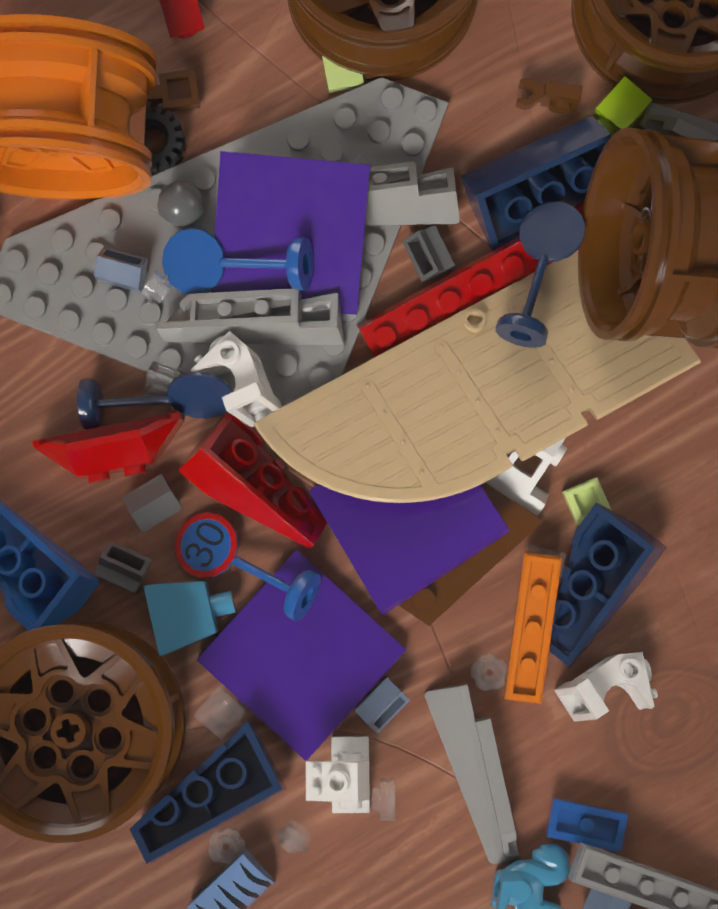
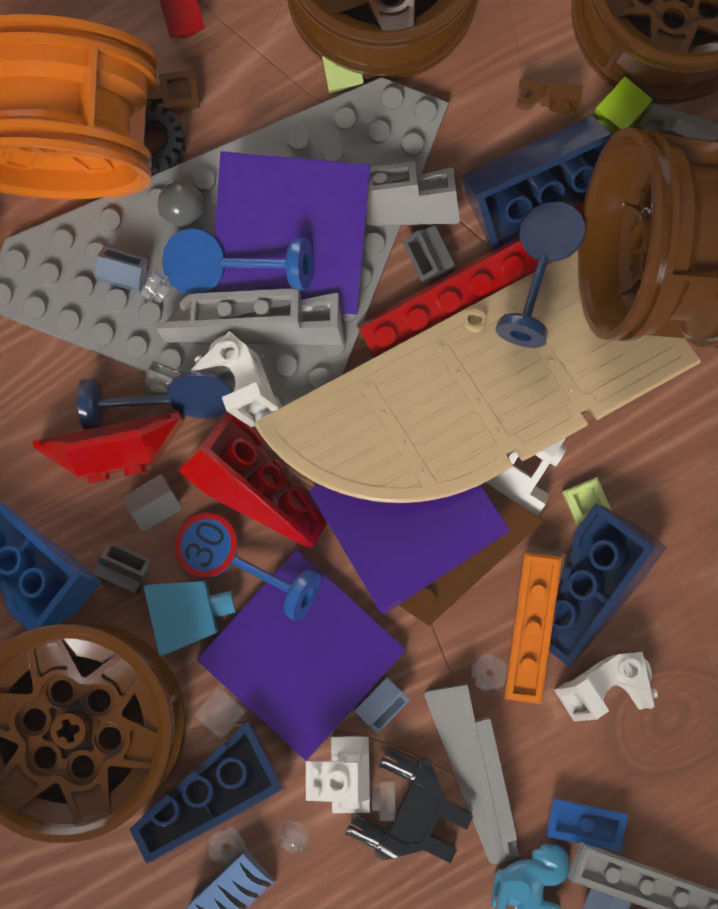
(415, 815): none -> black connector

